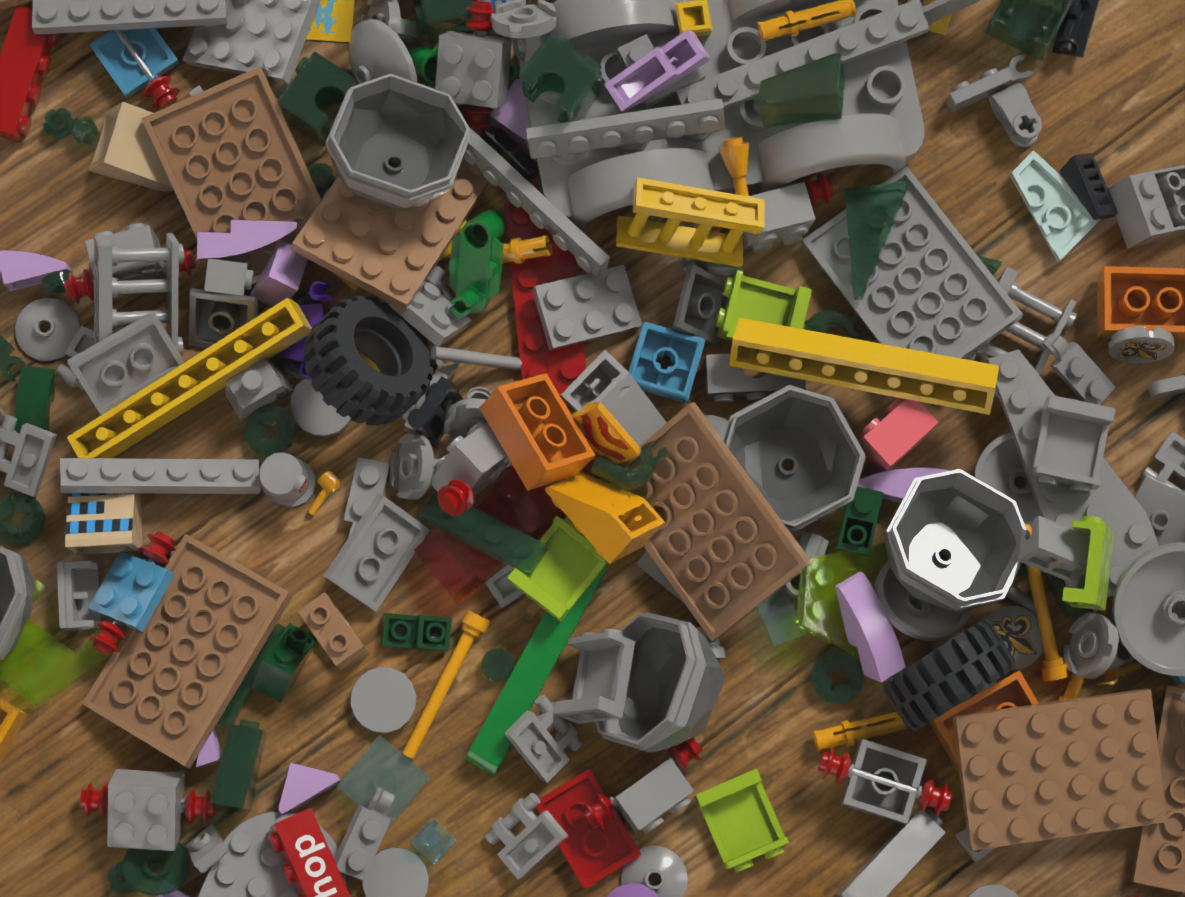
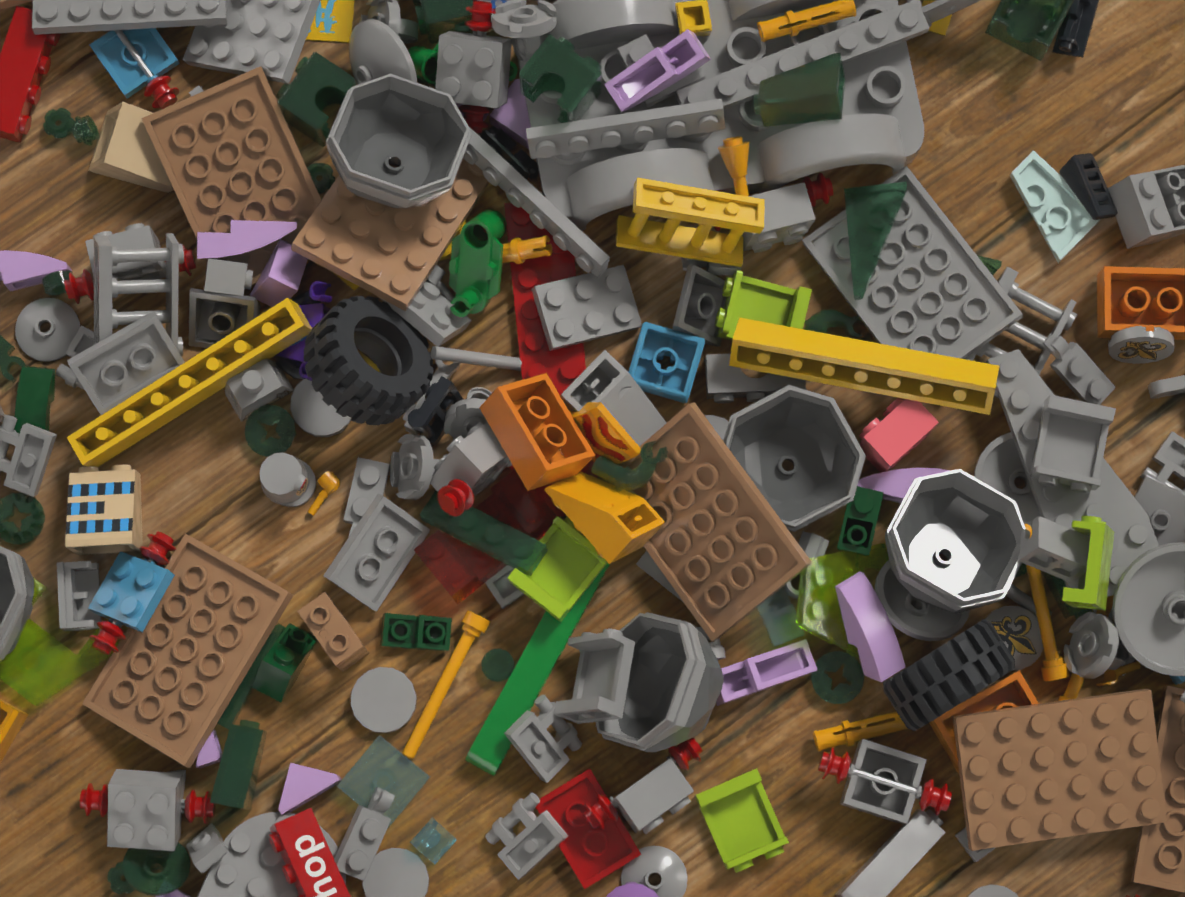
(159, 476): light grey plate -> none
(766, 671): none -> lavender slope
(989, 84): light grey plate -> none
(1015, 109): light grey piece -> none

